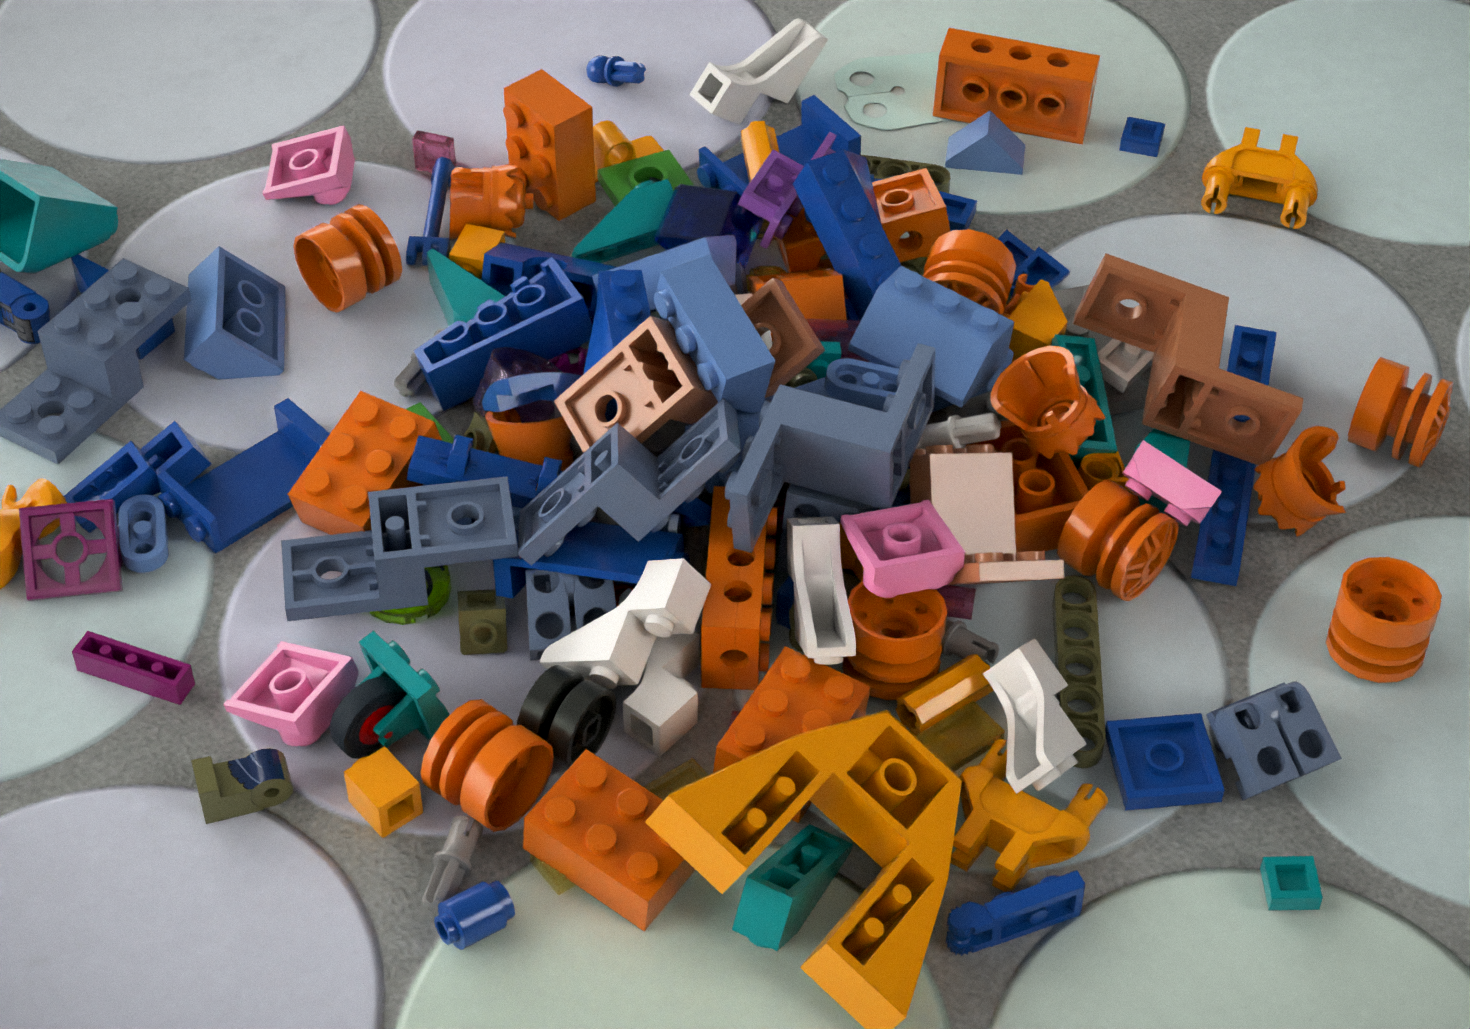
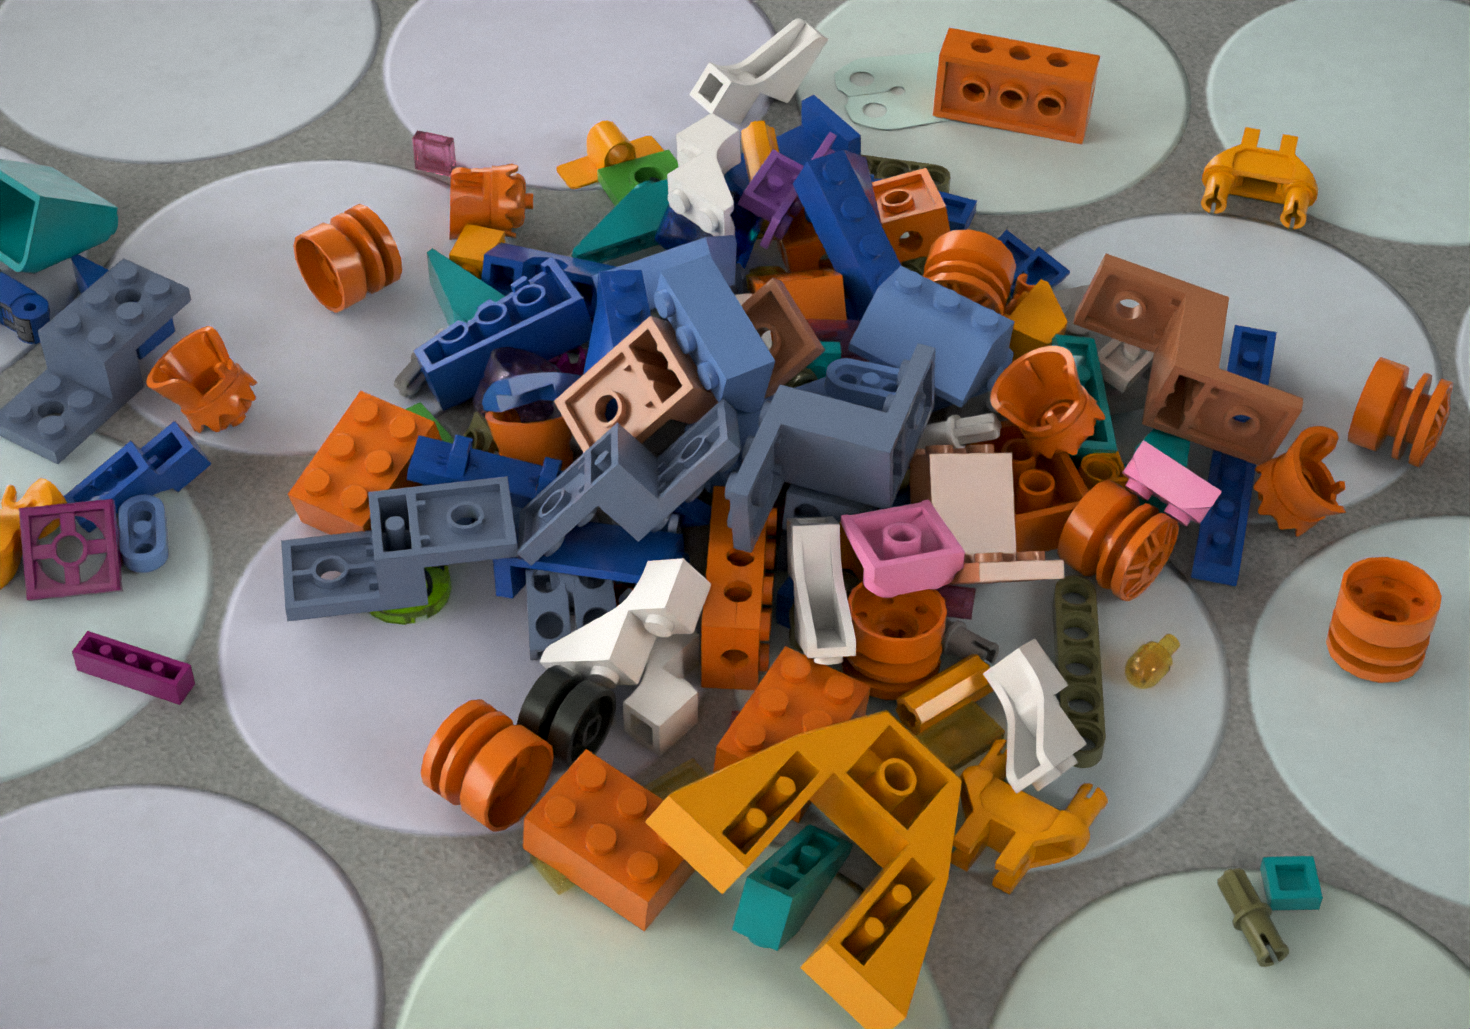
(204, 381): none -> orange hat
(234, 319): medium blue slope -> none
(242, 784): olive leg -> none
(247, 487): blue panel -> none
(295, 692): bright pink slope -> none
(312, 166): bright pink slope -> none
(383, 791): light orange brick -> none
(386, 702): plate -> none
(417, 244): blue hinge -> none
(452, 862): light grey axle -> none
(474, 914): blue brick -> none
(482, 622): olive bracket -> none
(551, 143): orange brick -> none
(614, 70): blue axle -> none
(698, 184): none -> white arch
(986, 146): medium blue slope -> none
(1015, 914): blue hinge -> none
(1142, 136): blue tile -> none
(1151, 662): none -> clear yellow cylinder
(1163, 761): blue plate -> none
(1251, 916): none -> olive axle
(1272, 737): sand blue hips -> none

